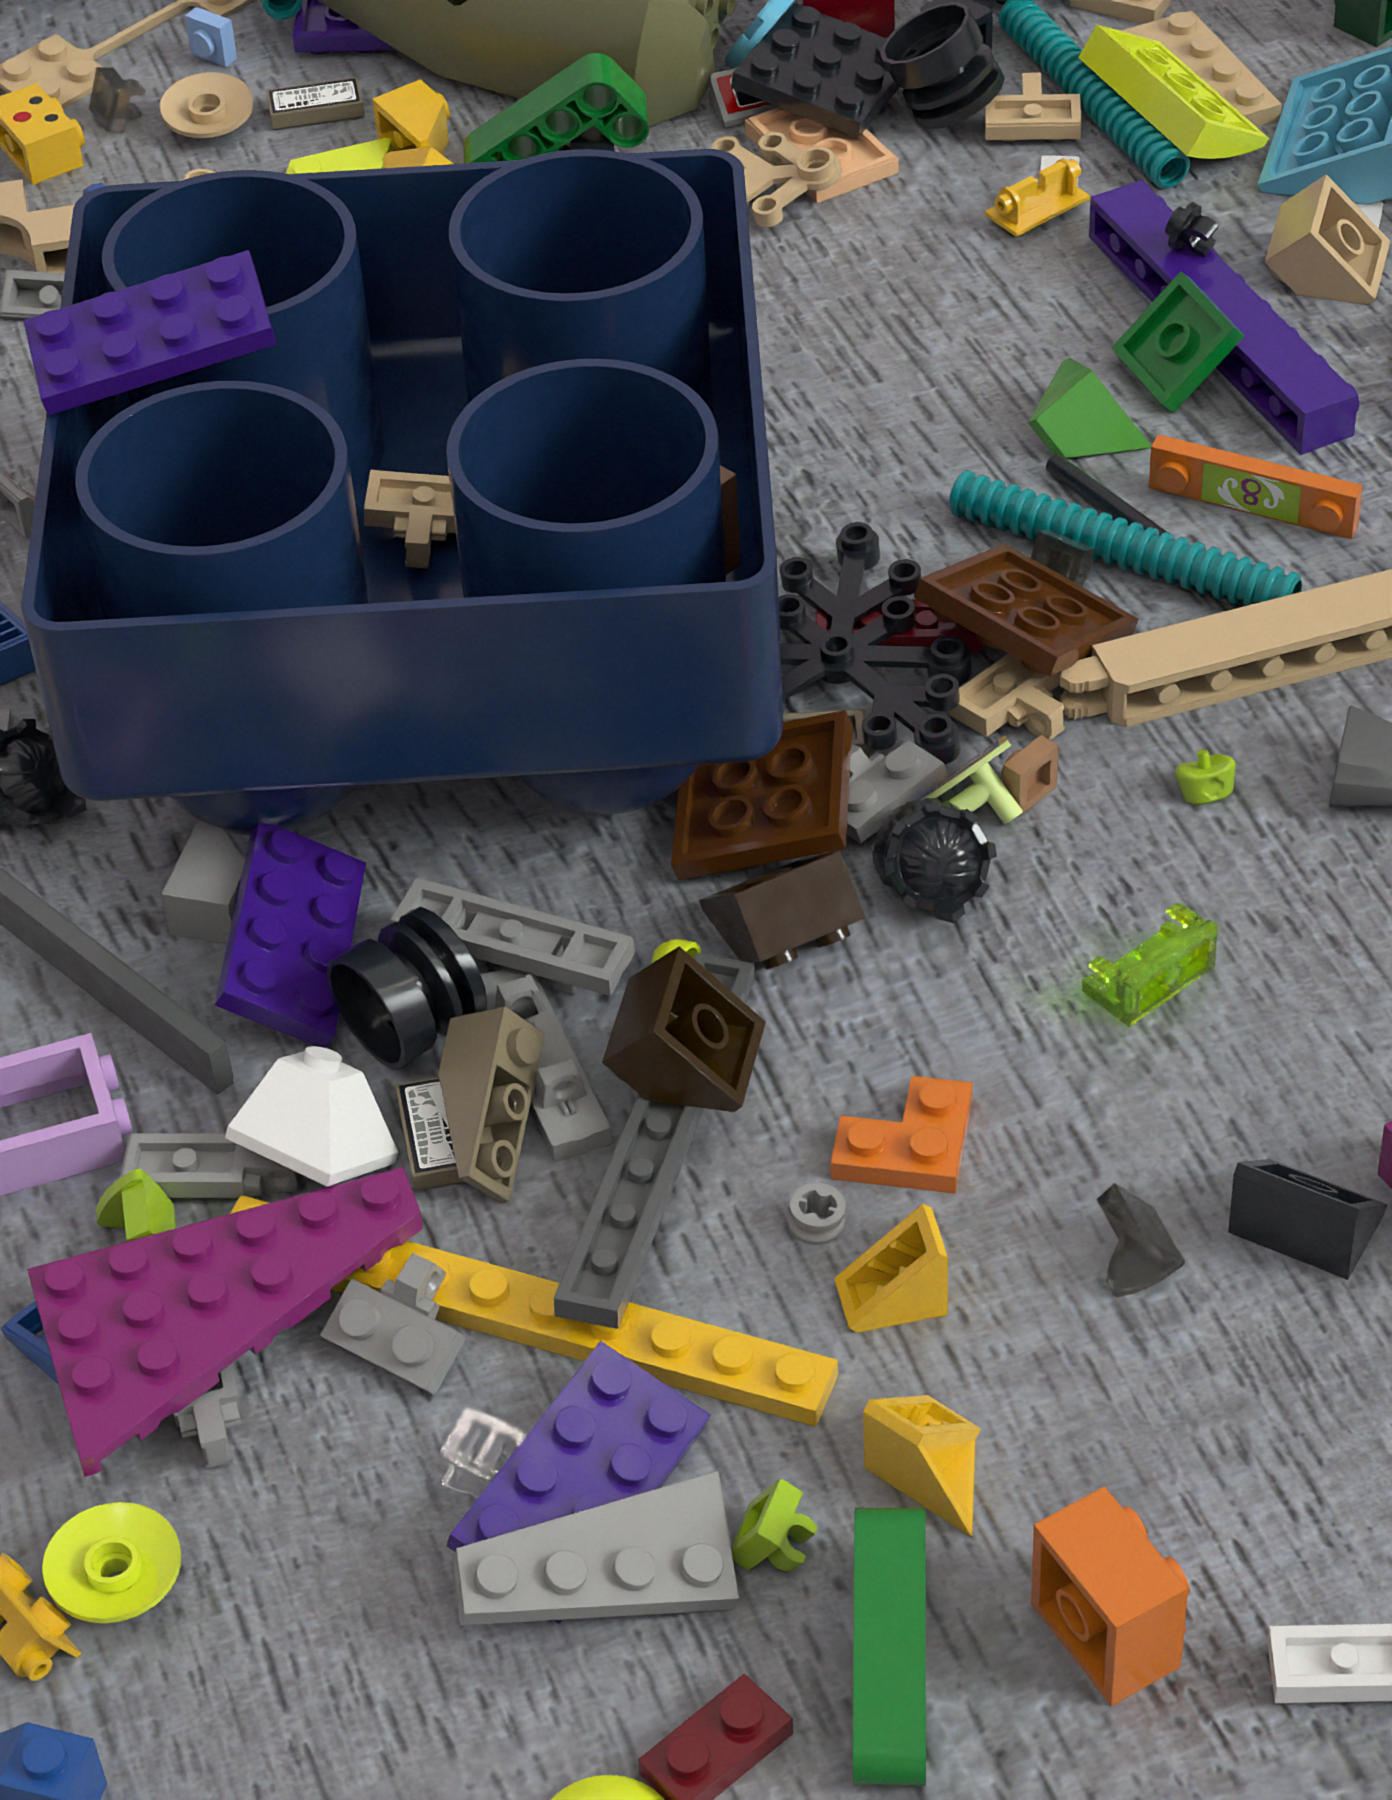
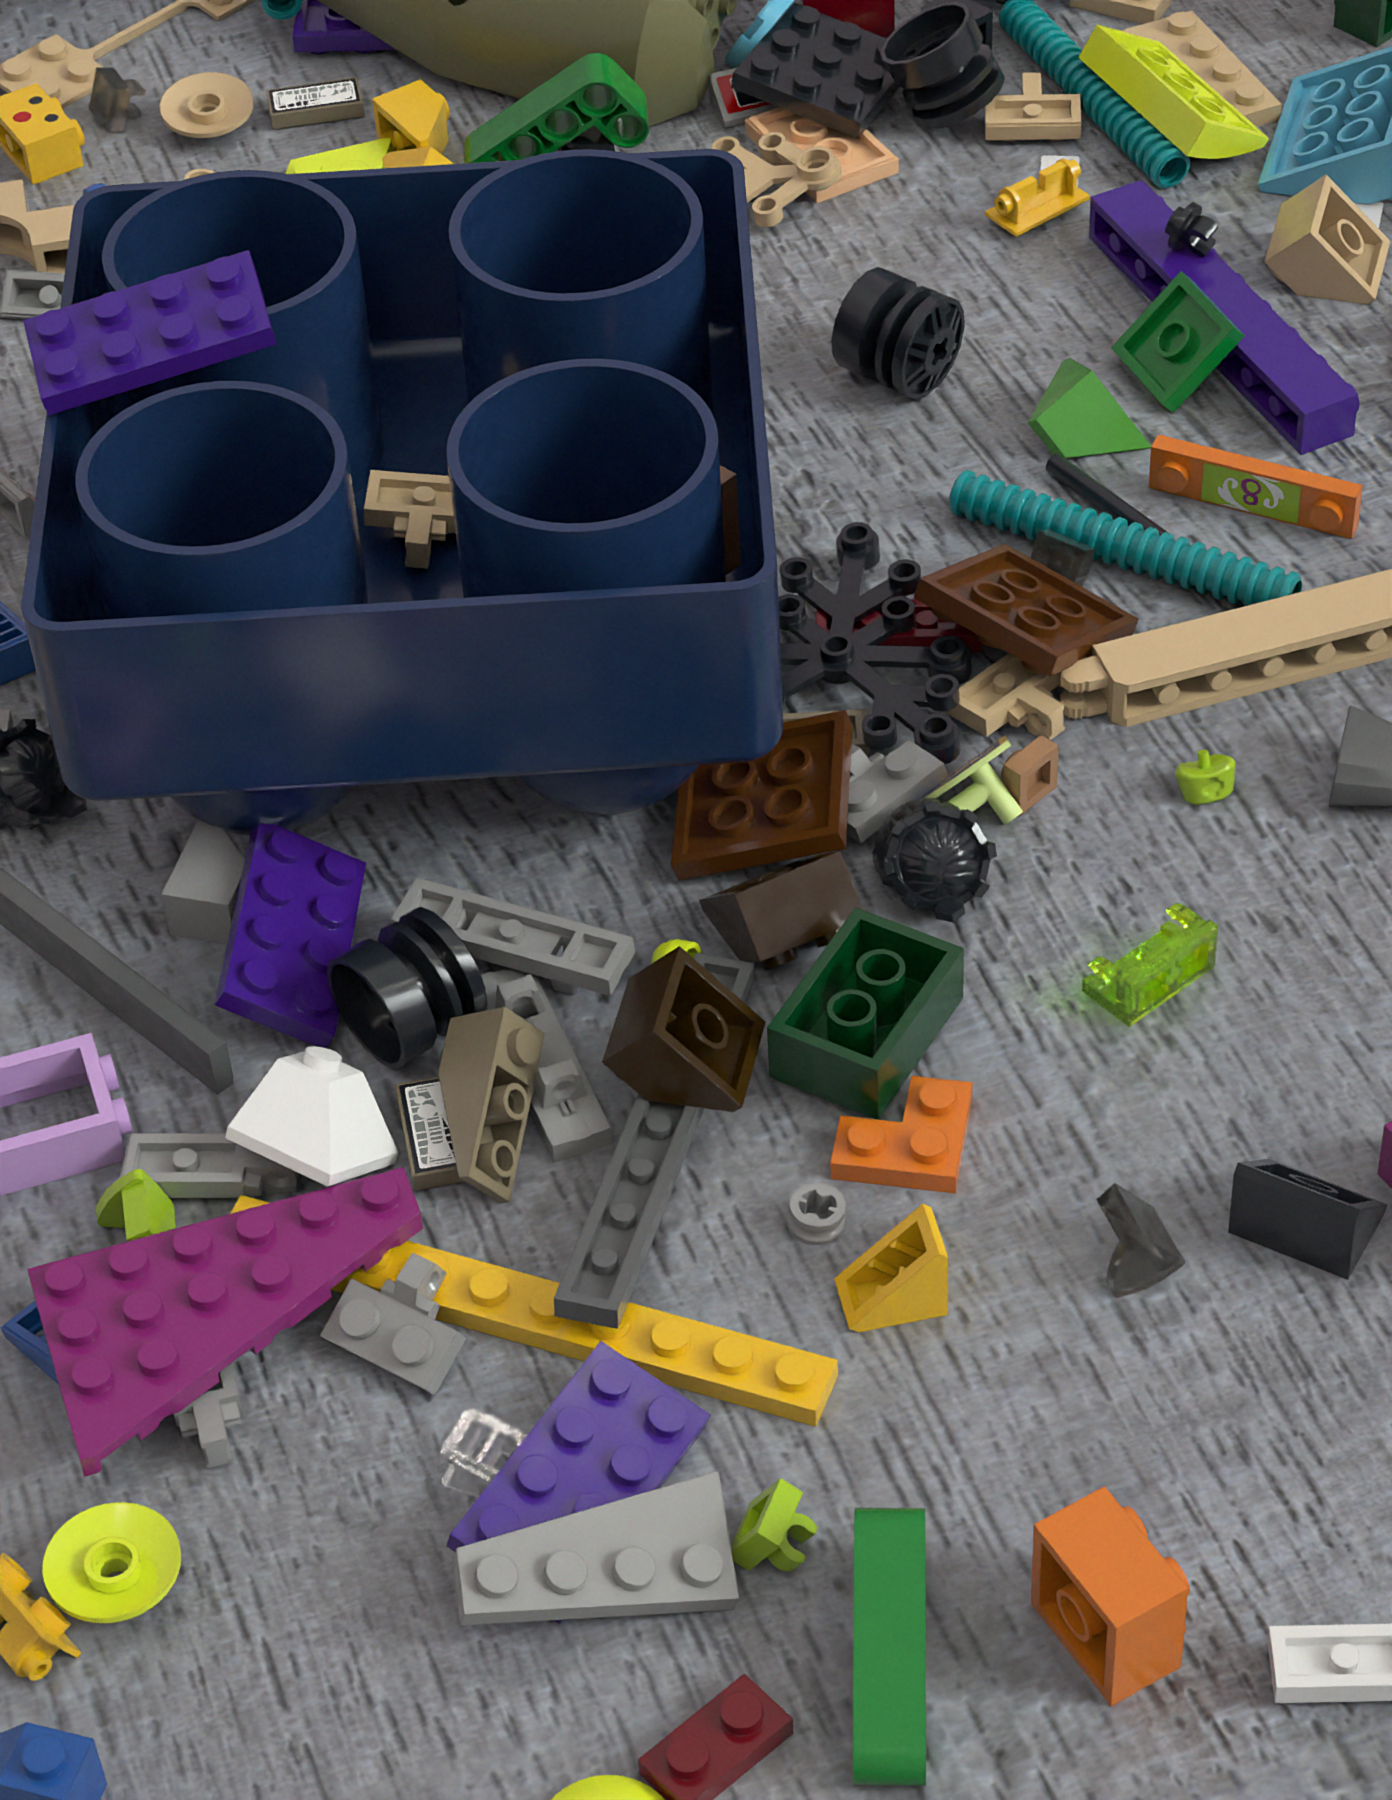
(211, 37): light blue plate -> none
(865, 1013): none -> dark green brick
(897, 332): none -> black wheel
(924, 1454): yellow slope -> none

